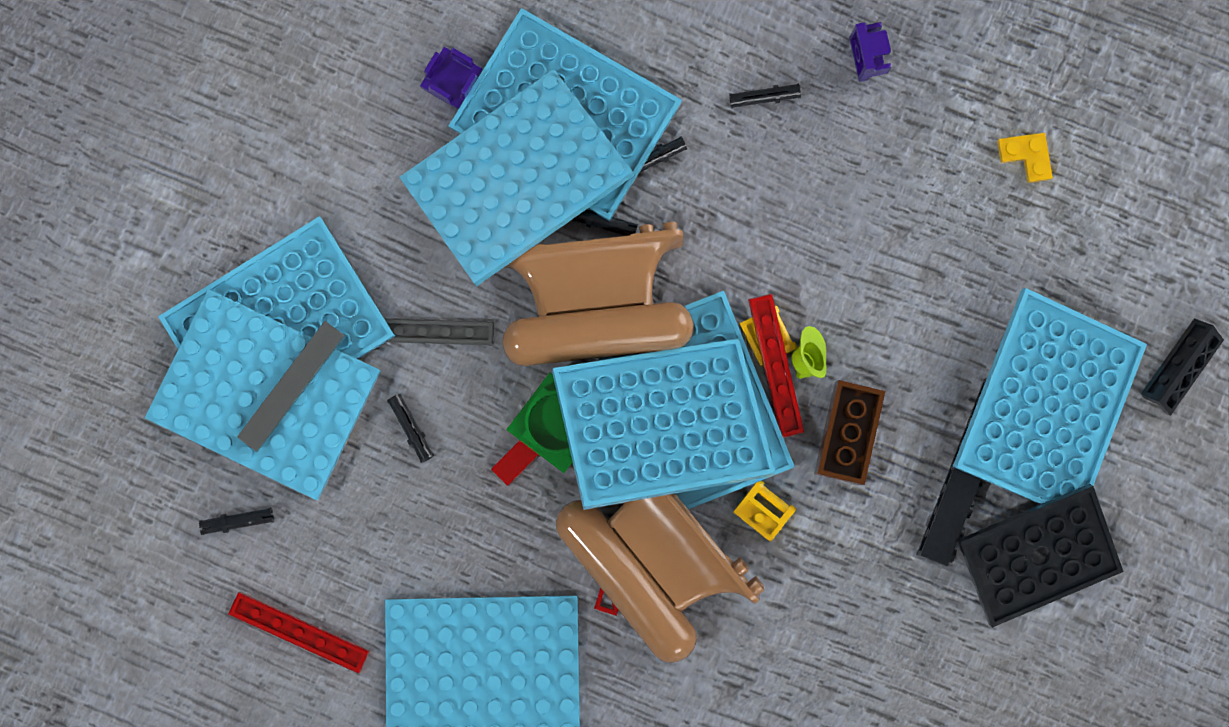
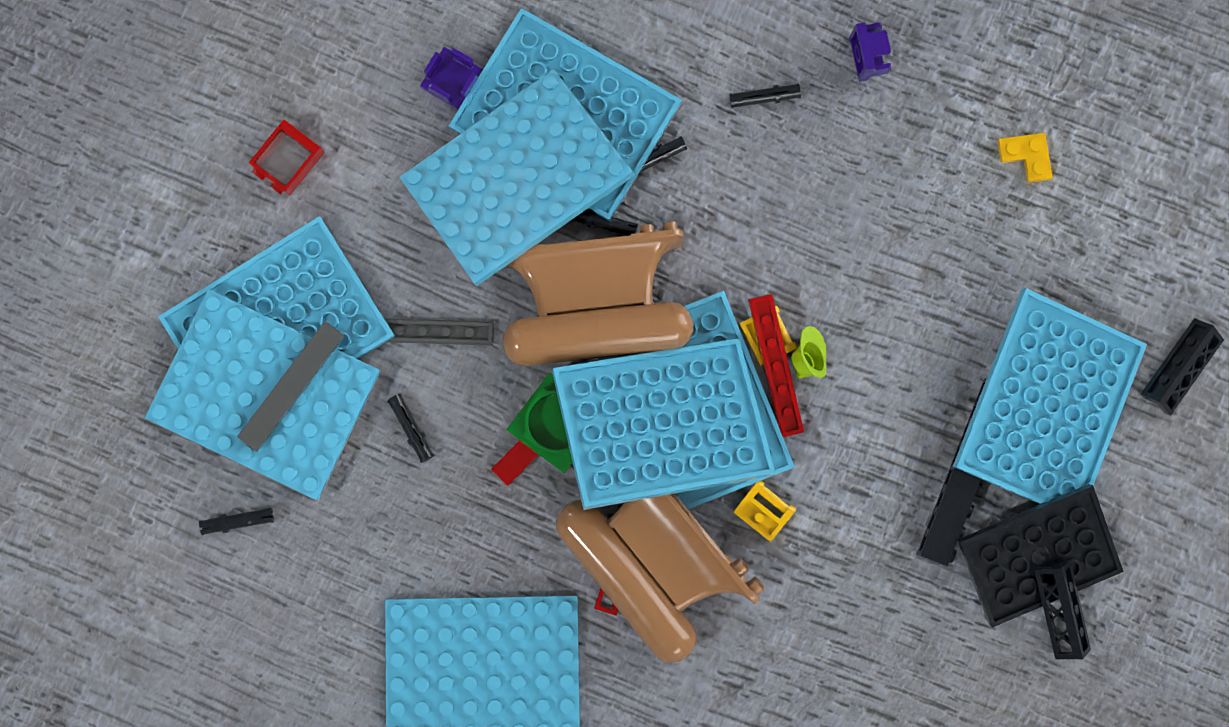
(286, 158): none -> window
(299, 632): red tile -> none
(849, 432): reddish brown brick -> none
(1071, 608): none -> black fence

